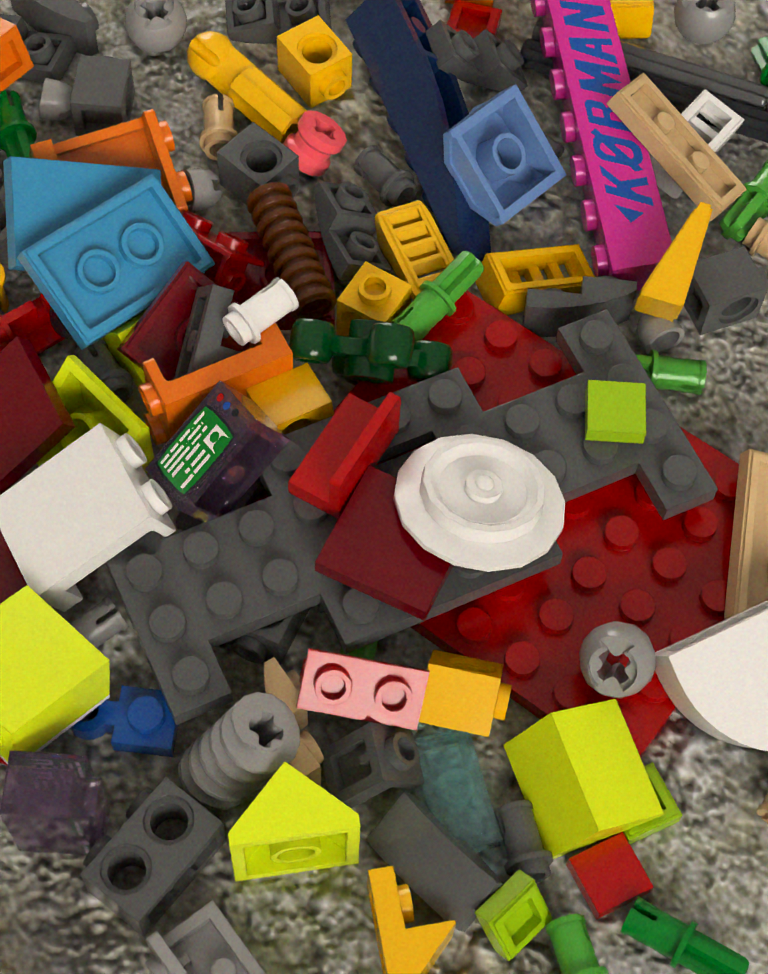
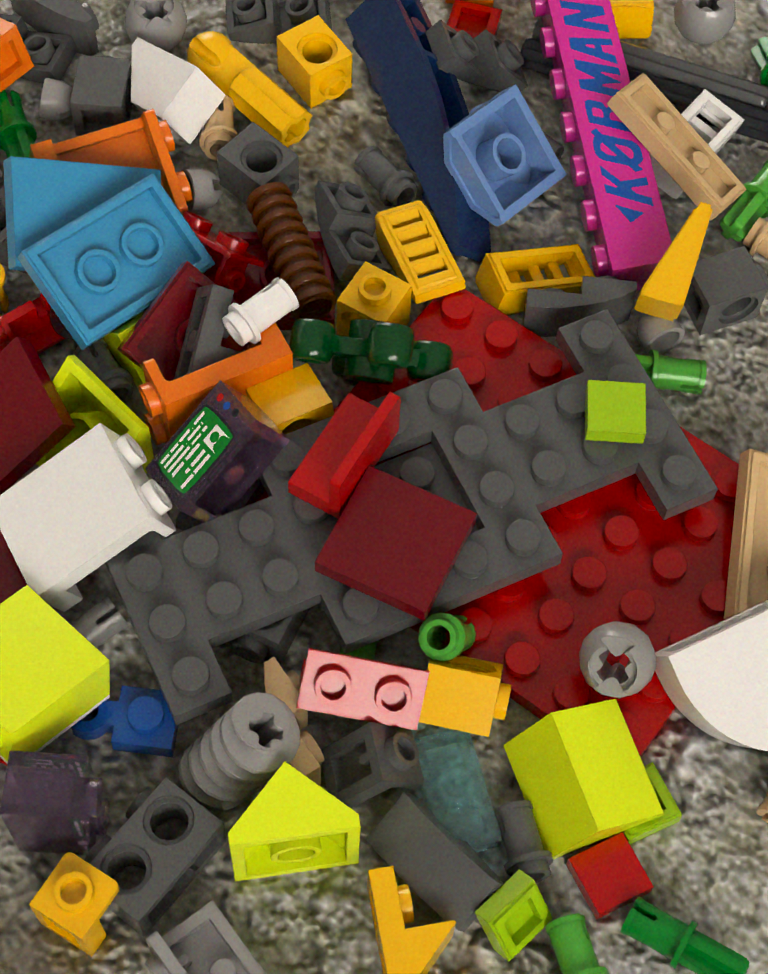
(75, 901): none -> yellow bracket
(173, 89): none -> white slope
(315, 142): coral wheel -> none
(433, 636): none -> bright green pin
(439, 296): bright green axle -> none
(479, 502): white piece -> none

